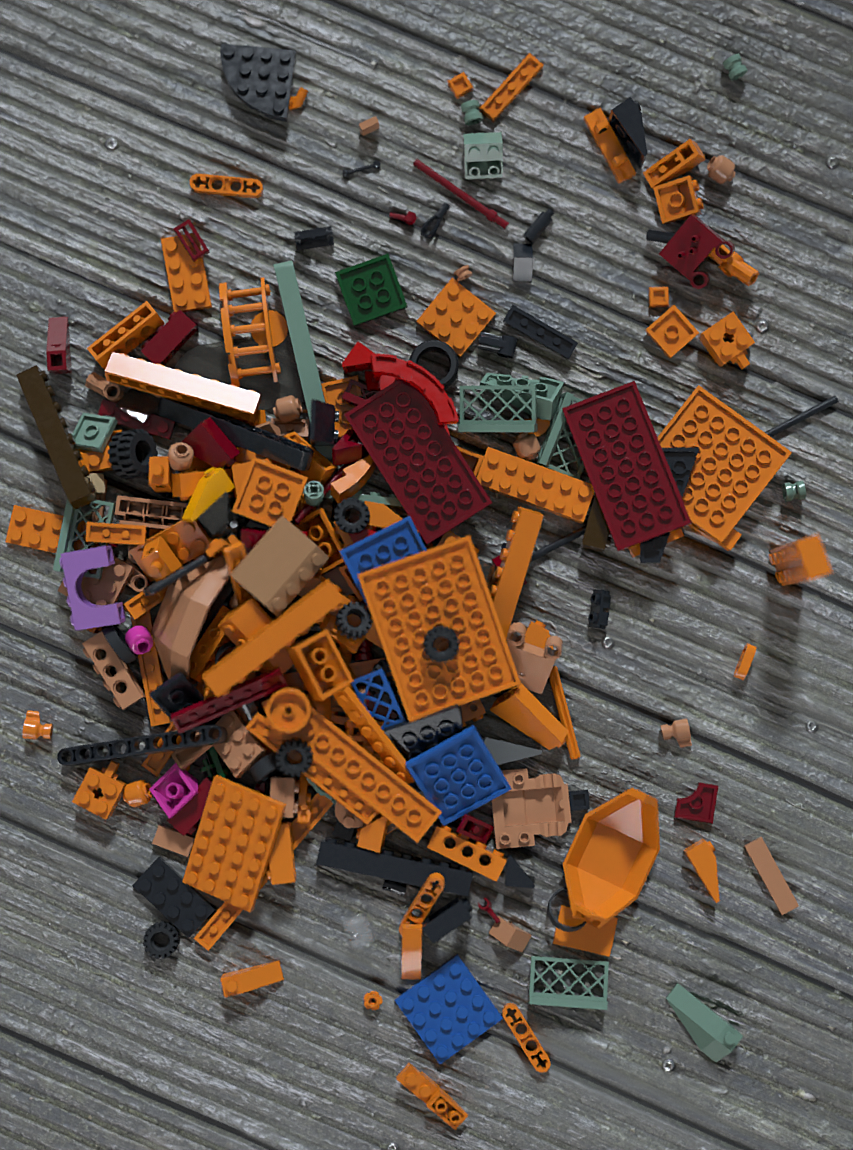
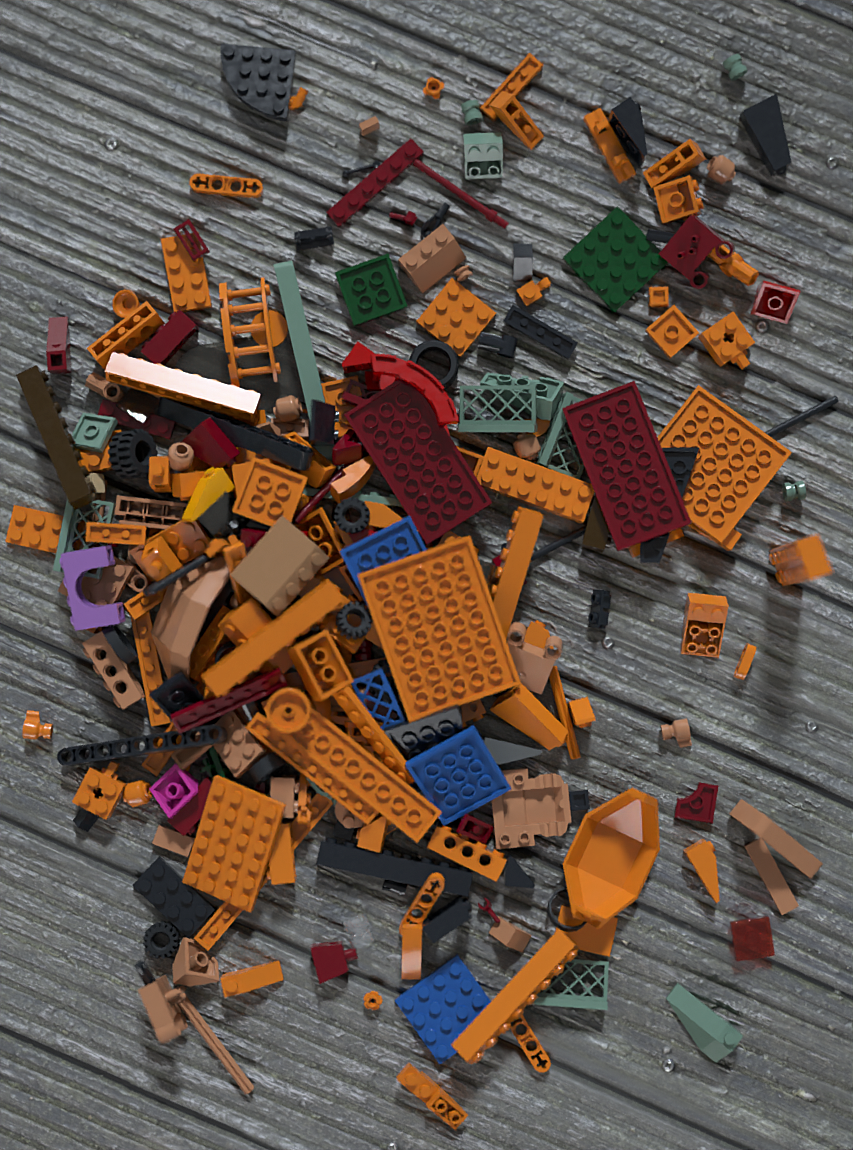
(85, 819): none -> black slope
(125, 303): none -> orange piece
(139, 639): dark pink head -> none
(162, 1003): none -> nougat piece
(194, 965): none -> nougat slope
(216, 1046): none -> nougat axle
(289, 767): black tyre -> none
(311, 497): sand green wheel -> none
(331, 959): none -> dark red torso
(375, 182): none -> dark red plate
(431, 82): none -> orange plate
(432, 258): none -> nougat slope
(445, 655): black tyre -> none
(460, 85): orange tile -> none
(515, 997): none -> orange brick
(516, 119): none -> orange slope
(531, 293): none -> orange plate
(538, 226): black cylinder -> none
(581, 712): none -> orange slope
(615, 259): none -> dark green plate
(703, 624): none -> orange slope
(752, 938): none -> clear red plate
(767, 132): none -> black slope
(774, 301): none -> red slope
(776, 838): none -> nougat beam

